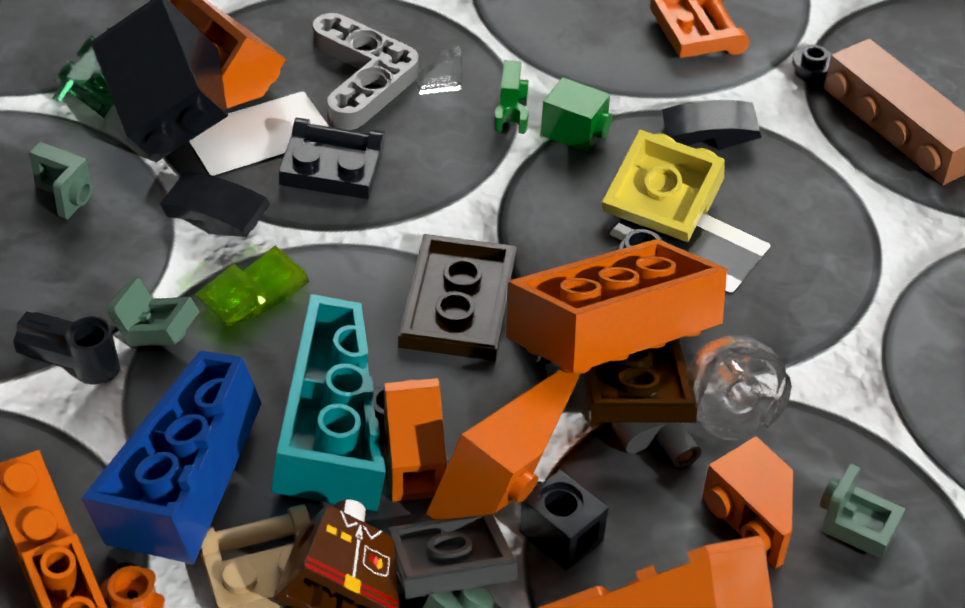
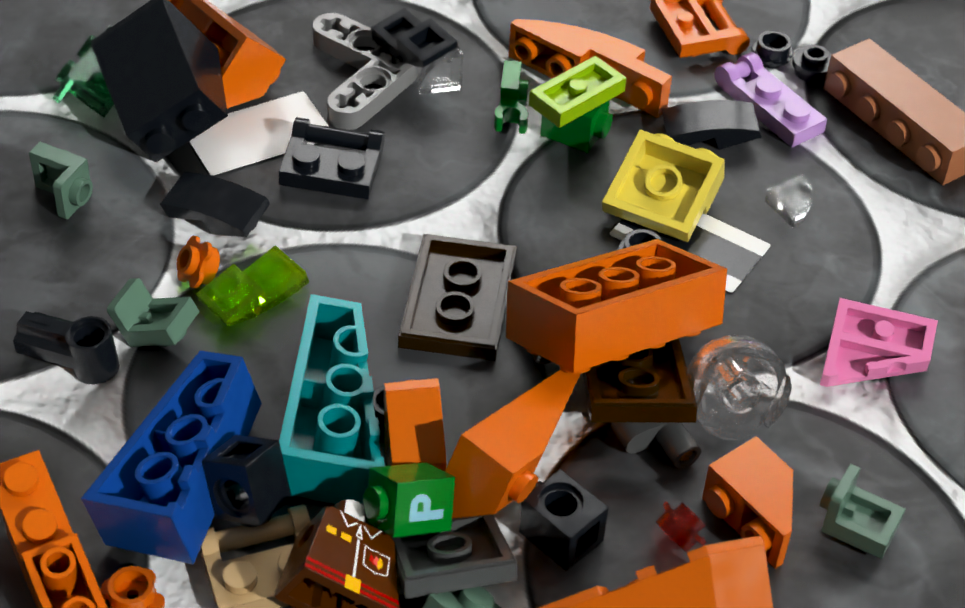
(197, 262): none -> orange plate
(247, 480): none -> black brick
(409, 499): none -> green brick
(411, 39): none -> black slope
(559, 47): none -> orange slope
(577, 91): none -> lime plate
(682, 526): none -> clear red plate
(773, 49): none -> black plate
(773, 101): none -> lavender plate
(791, 200): none -> clear tile
(876, 344): none -> bright pink wing

